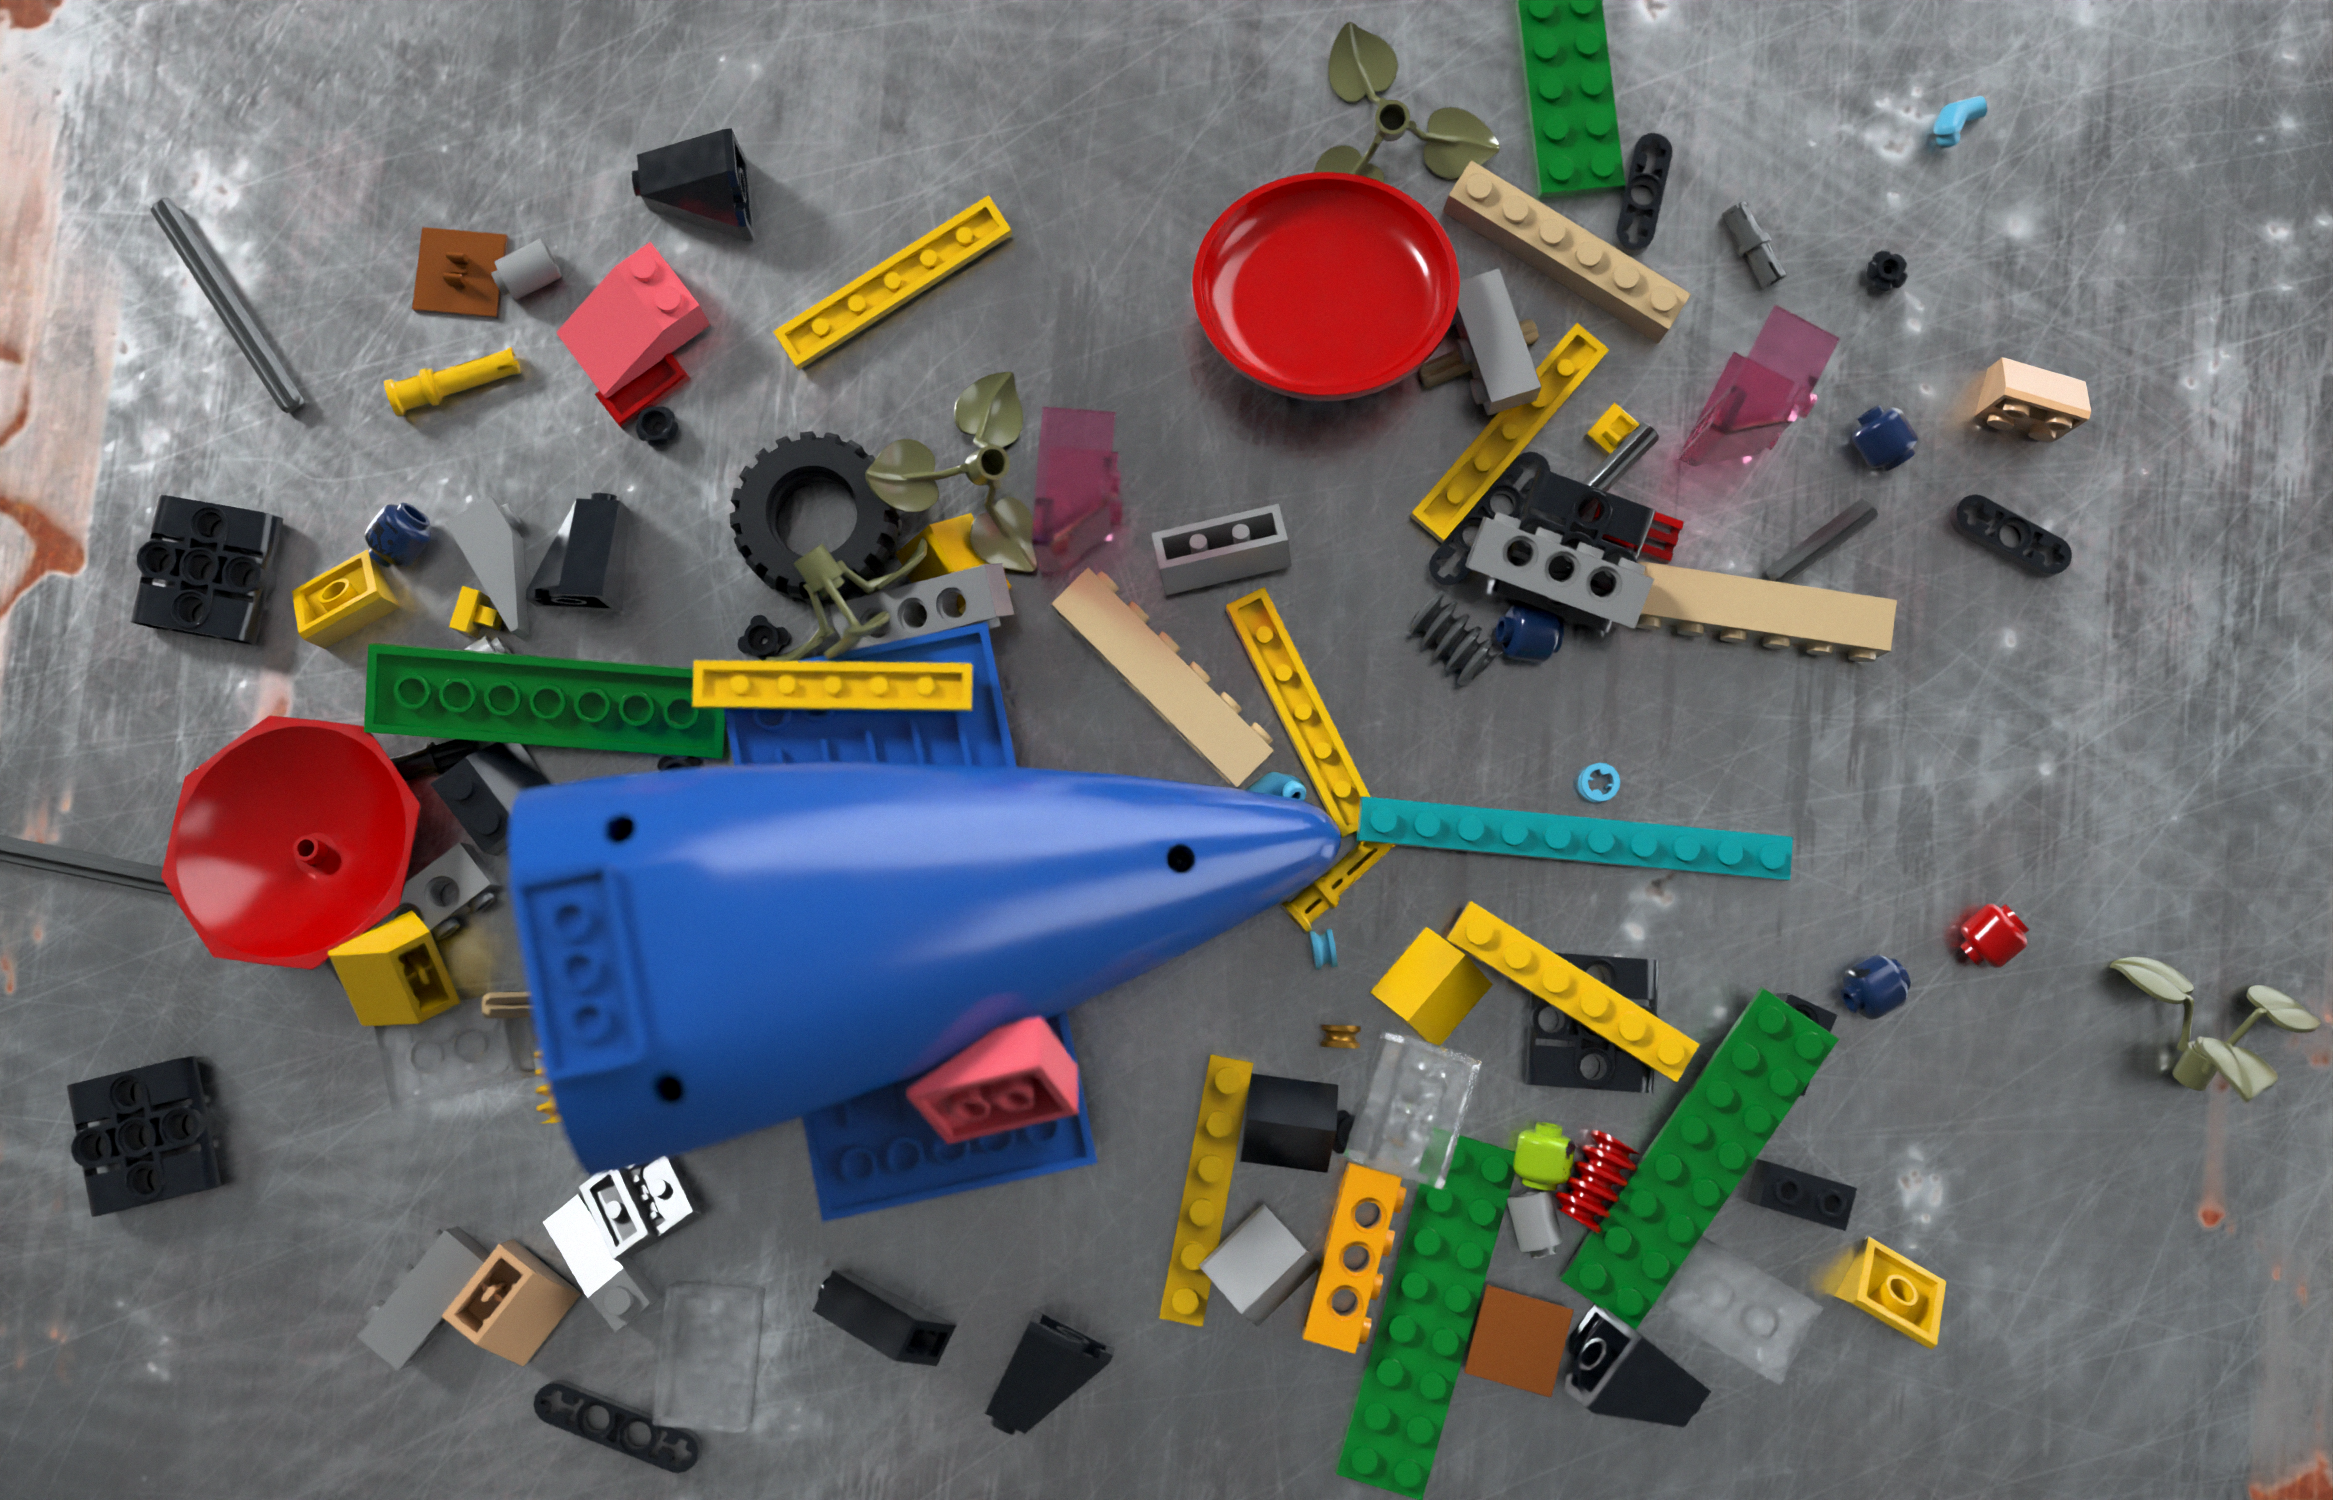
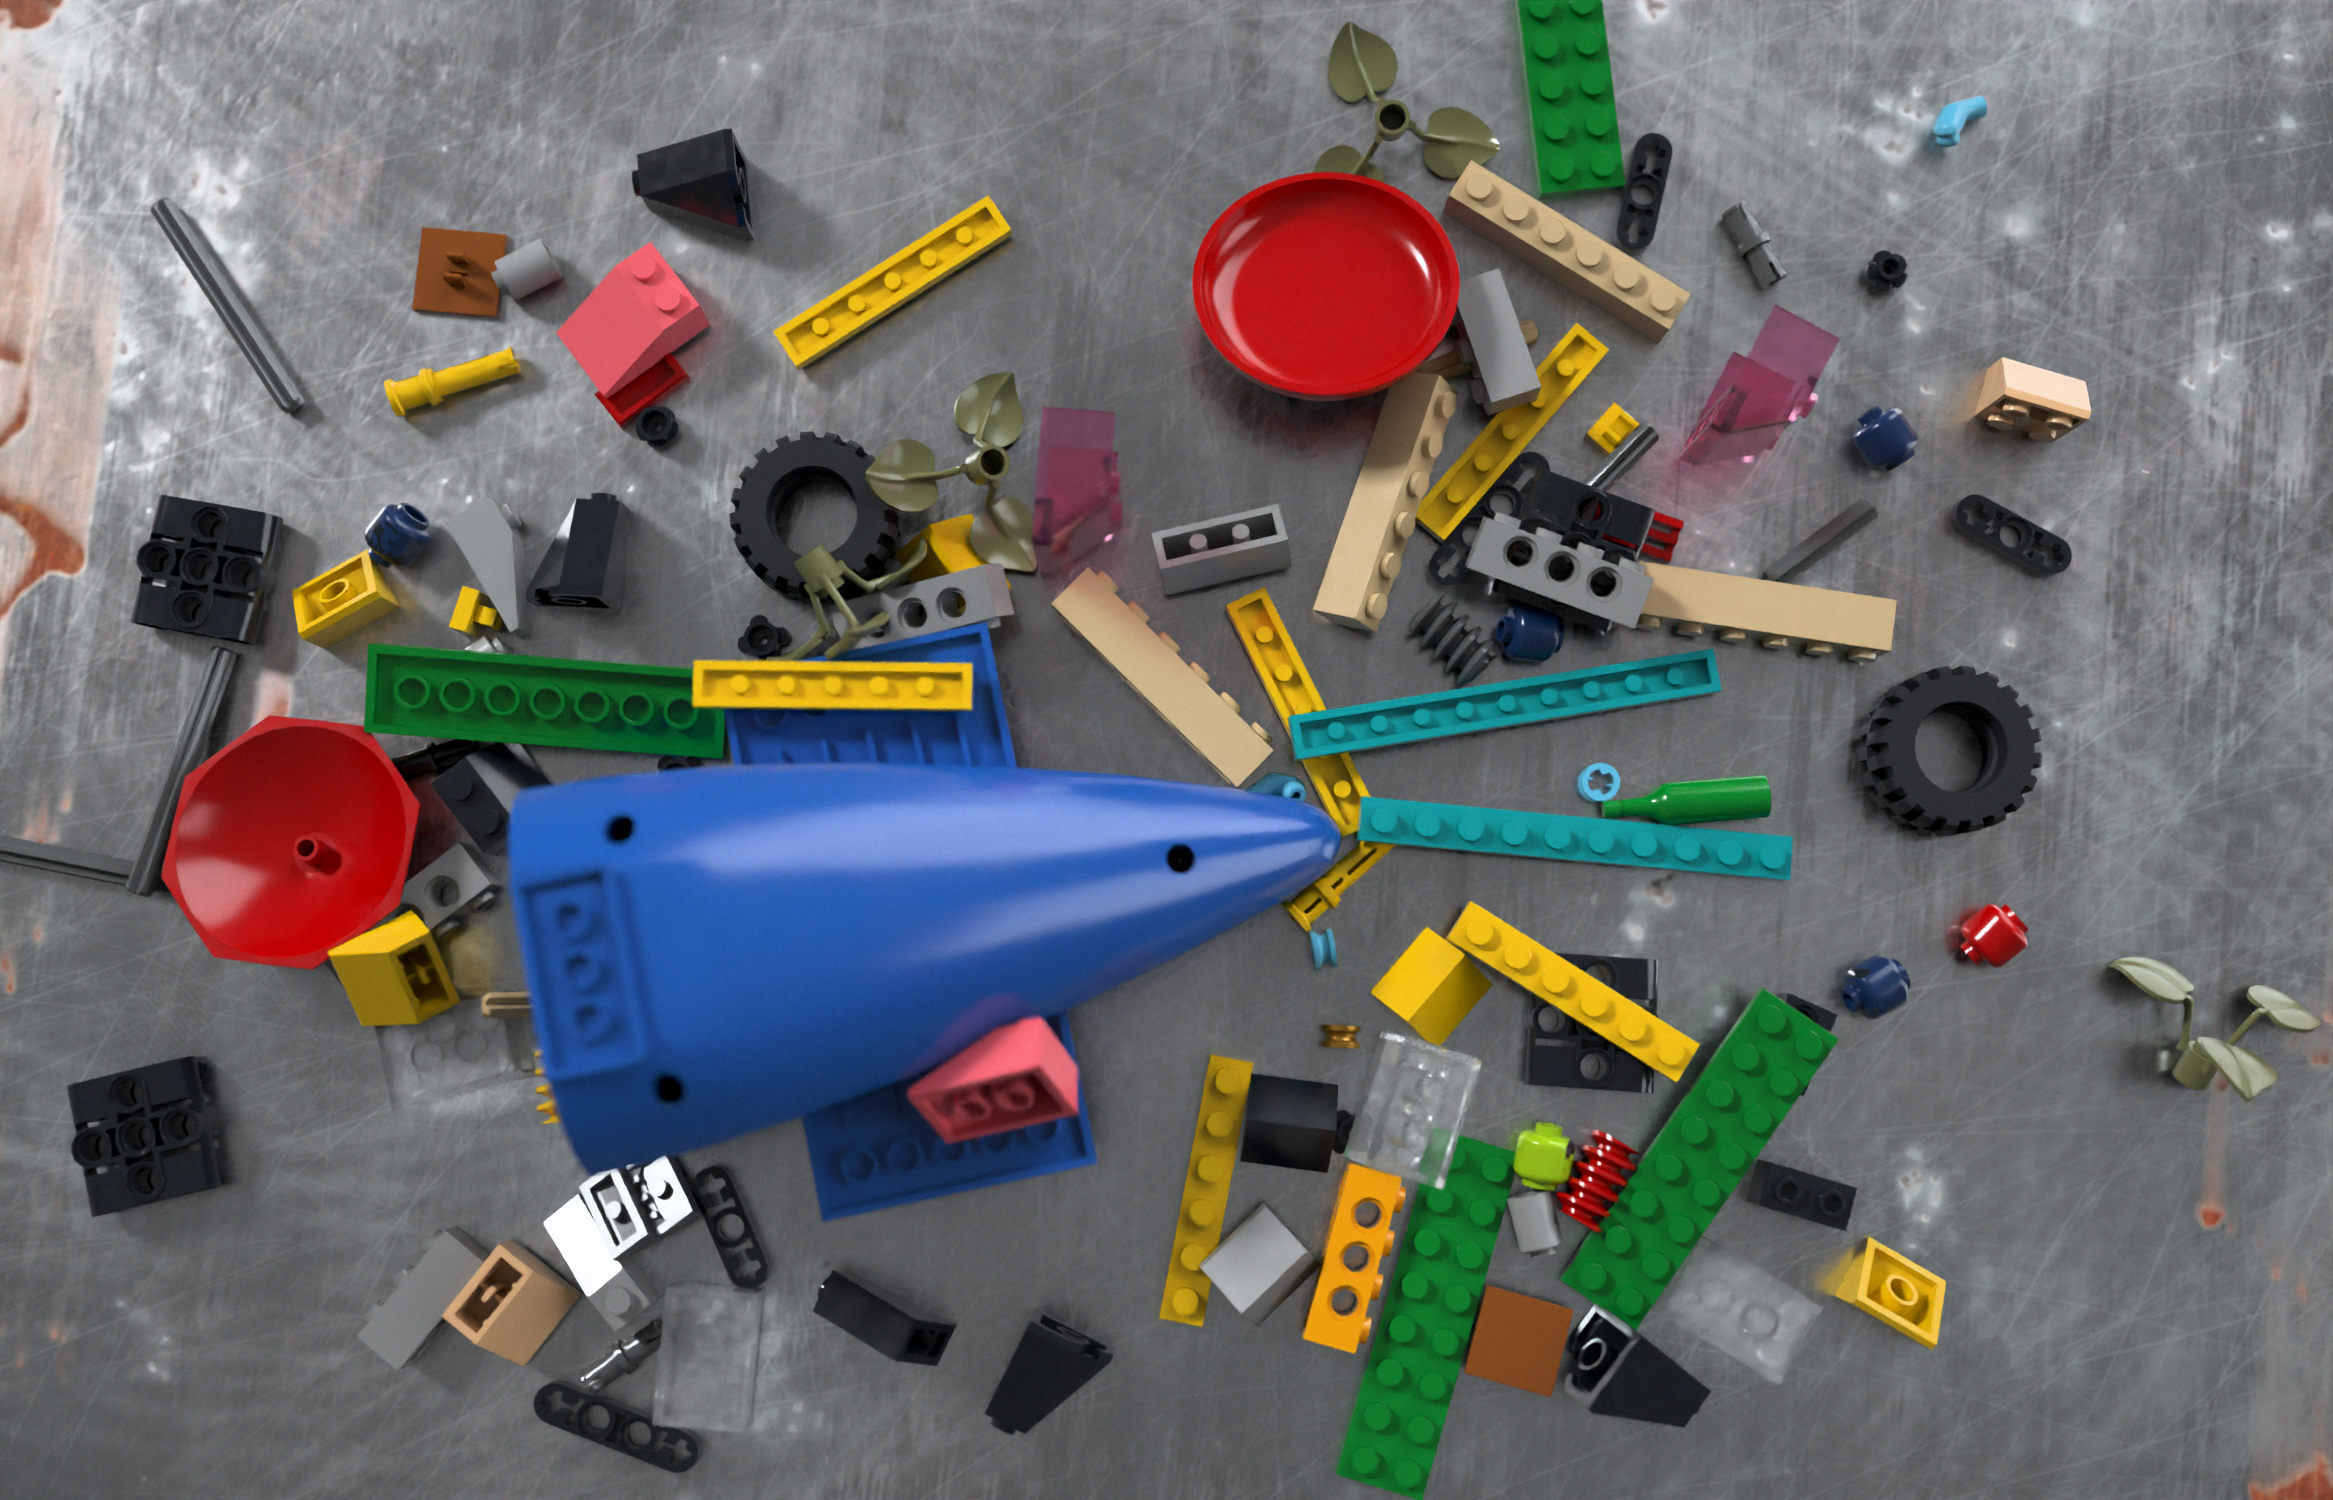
(183, 761): none -> dark grey axle
(622, 1358): none -> dark grey pin
(754, 1253): none -> black beam
(1386, 501): none -> tan brick
(1503, 704): none -> teal plate
(1698, 801): none -> green piece
(2003, 736): none -> black tyre

